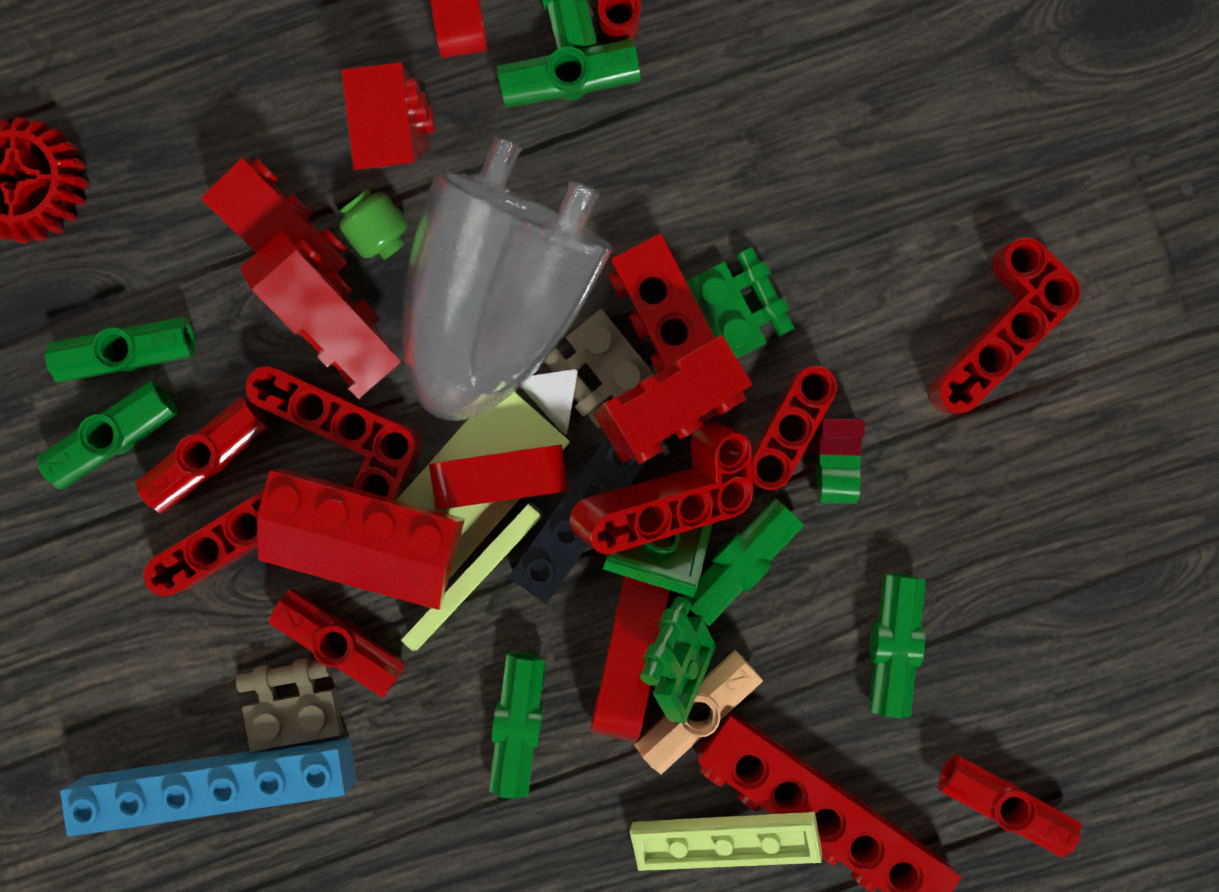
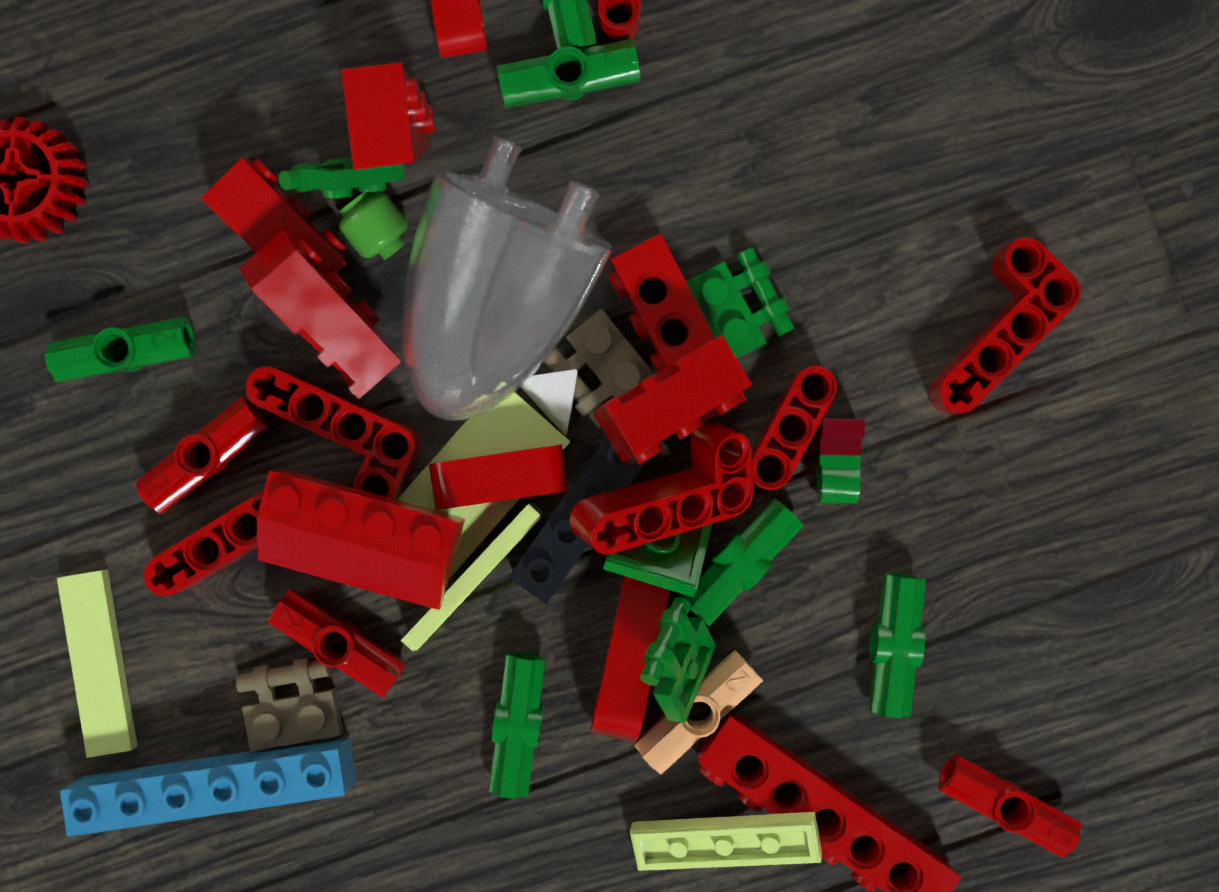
(85, 449): green piece -> none
(97, 663): none -> yellowish green tile
(338, 177): none -> green plate

